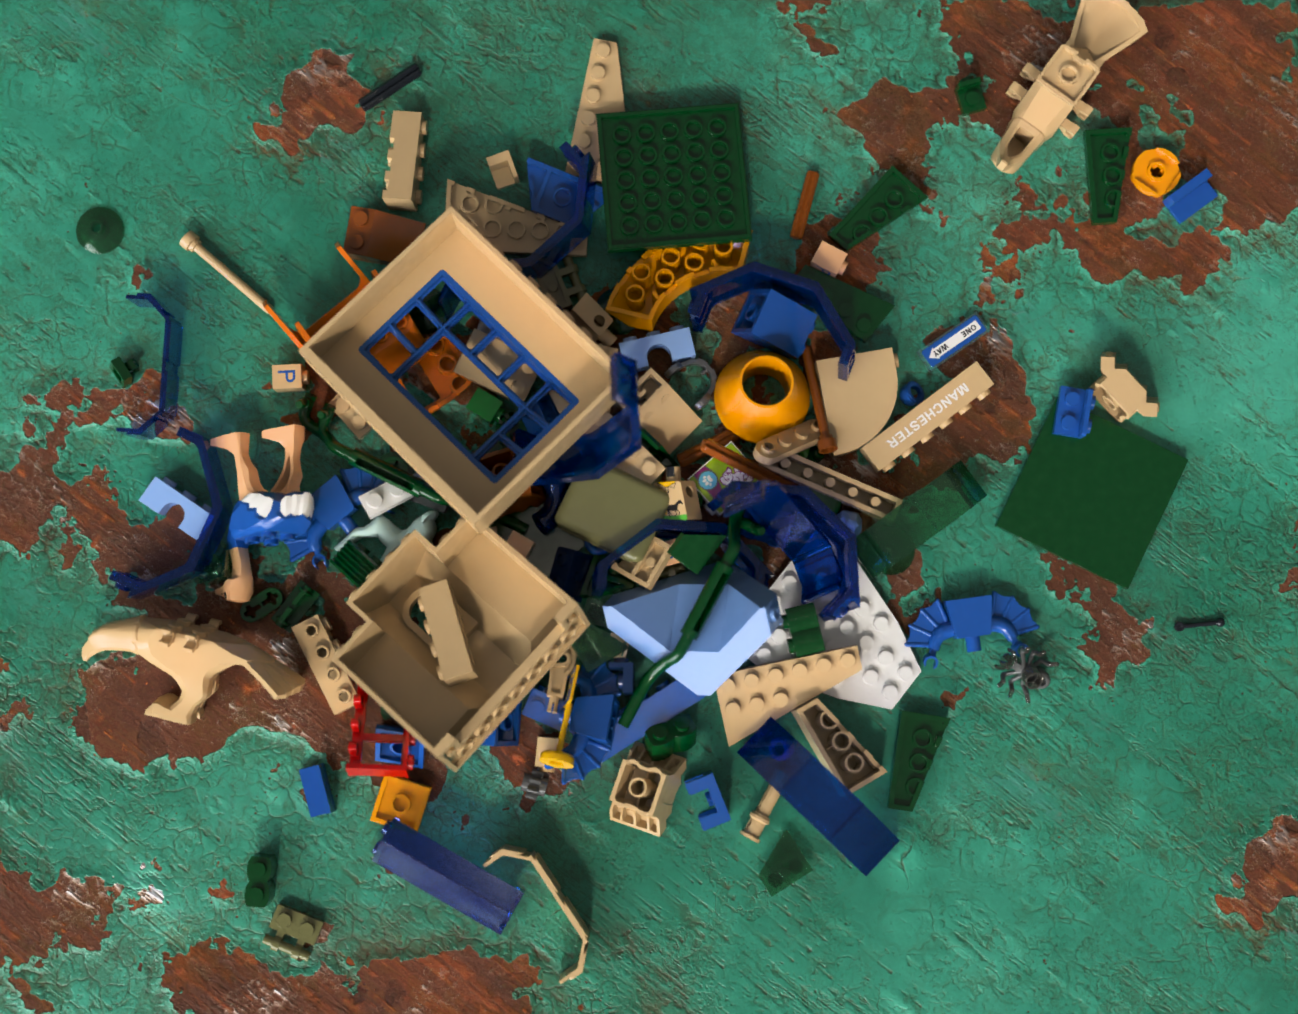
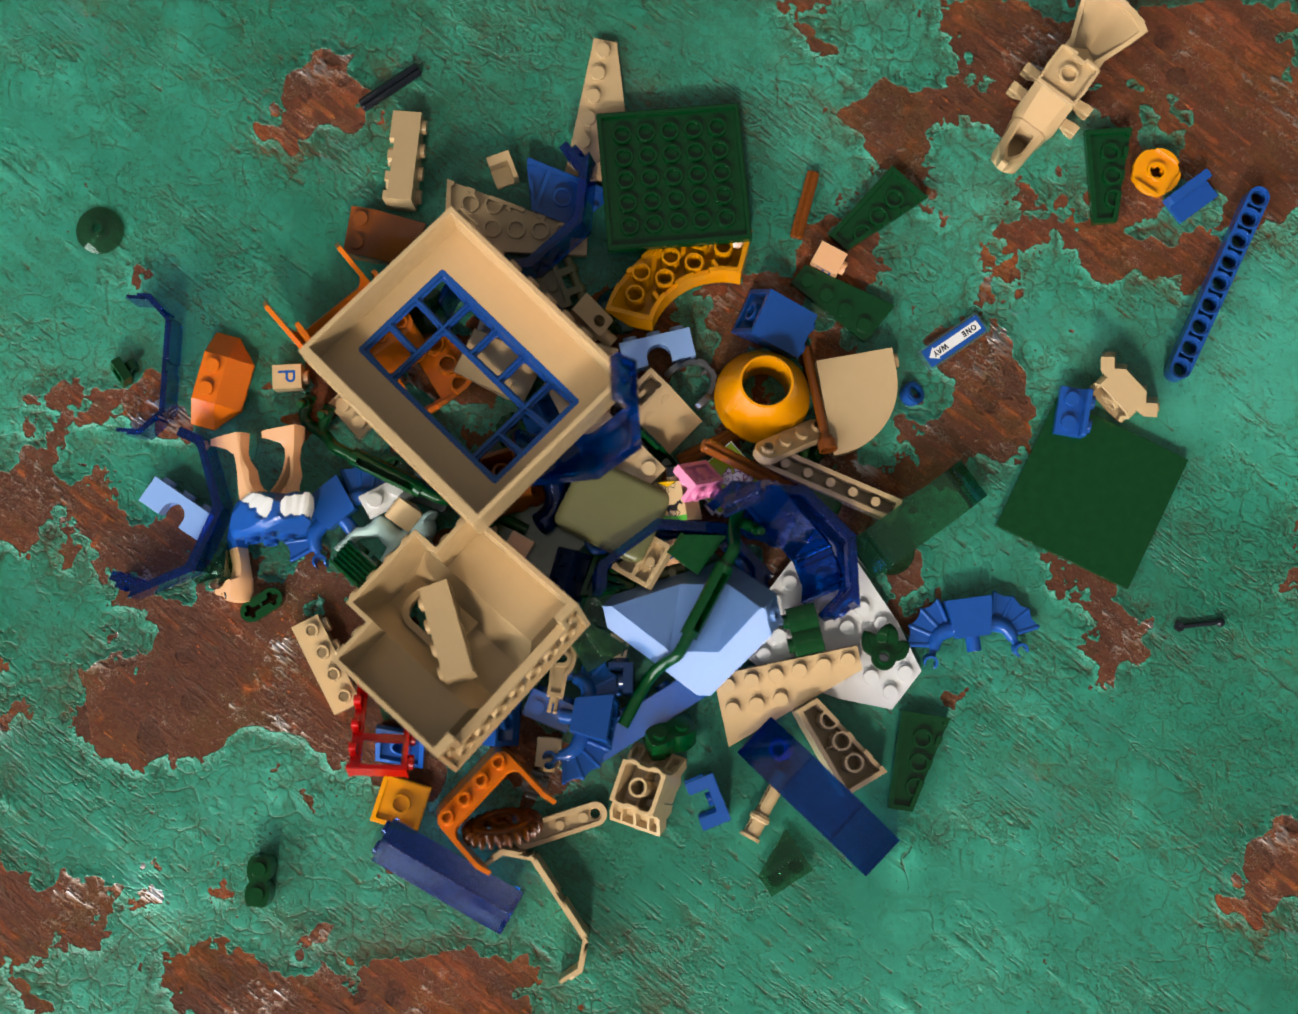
(191, 242): tan piece -> none
(193, 658): tan animal -> none
(221, 382): none -> orange wedge
(295, 606): dark green hinge -> none
(297, 925): olive plate -> none
(317, 790): blue panel -> none
(404, 514): none -> tan slope
(474, 789): none -> orange windscreen
(486, 406): green brick -> none
(503, 829): none -> reddish brown gear
(556, 757): yellow piece -> none
(567, 823): none -> tan plate
(700, 480): none -> bright pink bracket
(790, 285): clear blue panel -> none
(851, 520): medium blue rock -> none
(885, 643): none -> dark green plate
(926, 417): tan brick -> none
(970, 96): dark green bracket -> none
(1030, 673): animal -> none
(1224, 276): none -> blue beam

